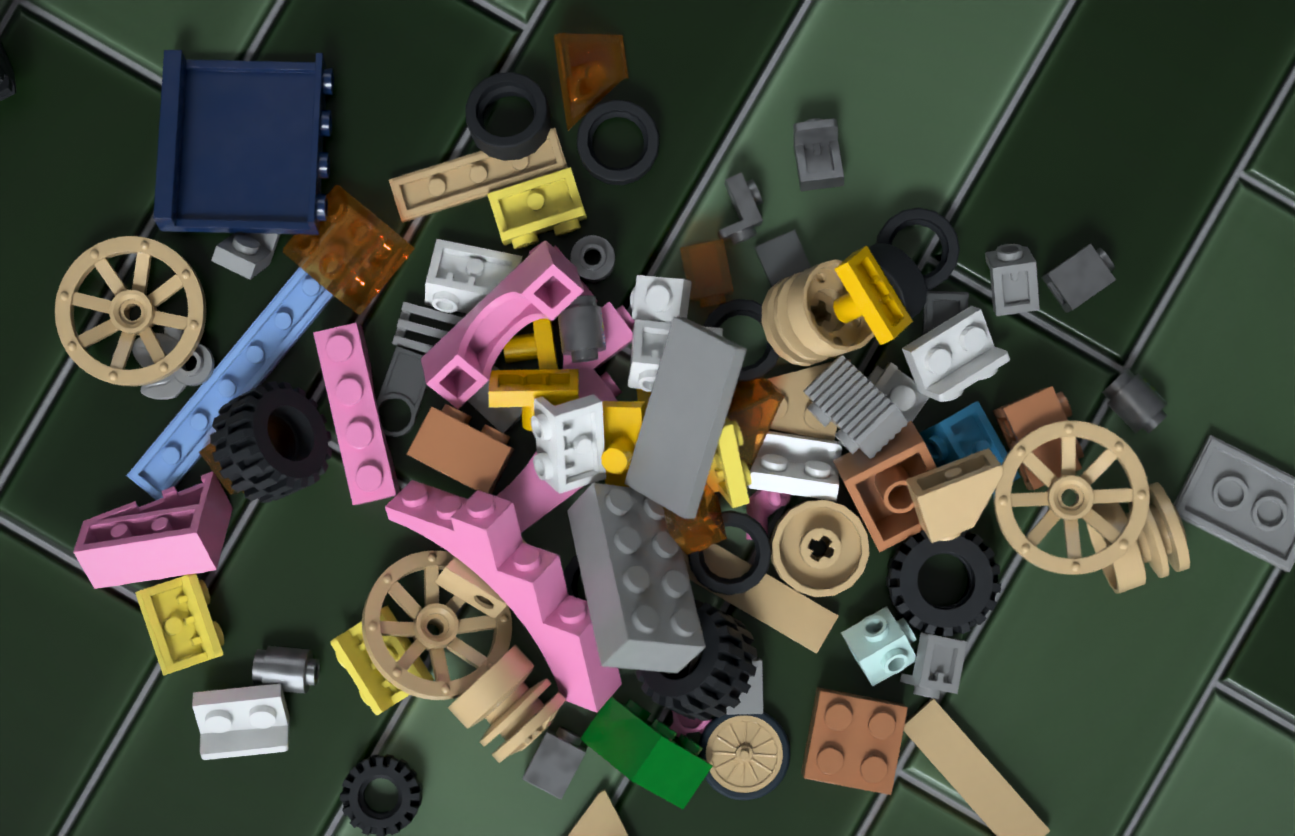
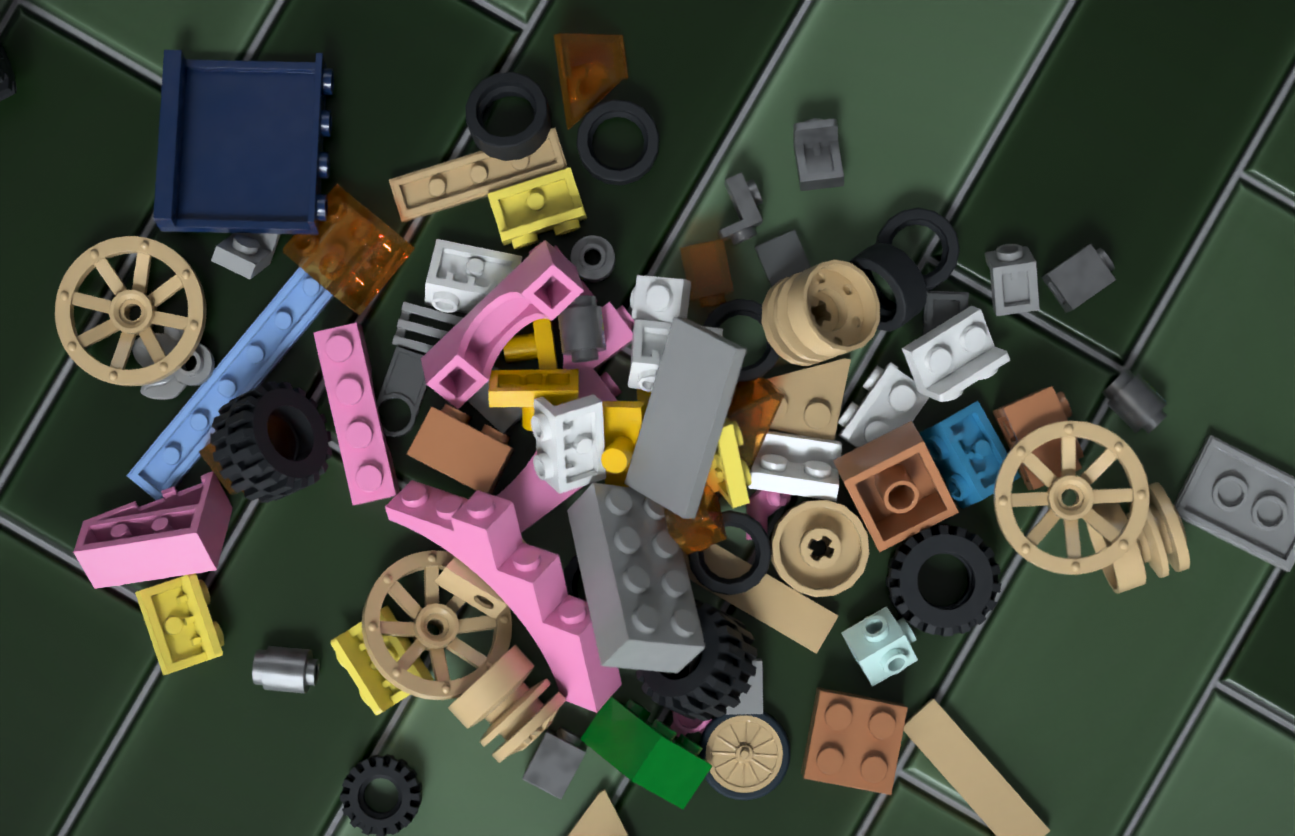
(242, 721): white bracket -> none
(855, 406): light grey brick -> none
(869, 297): yellow tile -> none
(936, 666): light grey bracket -> none
(954, 494): tan slope -> none

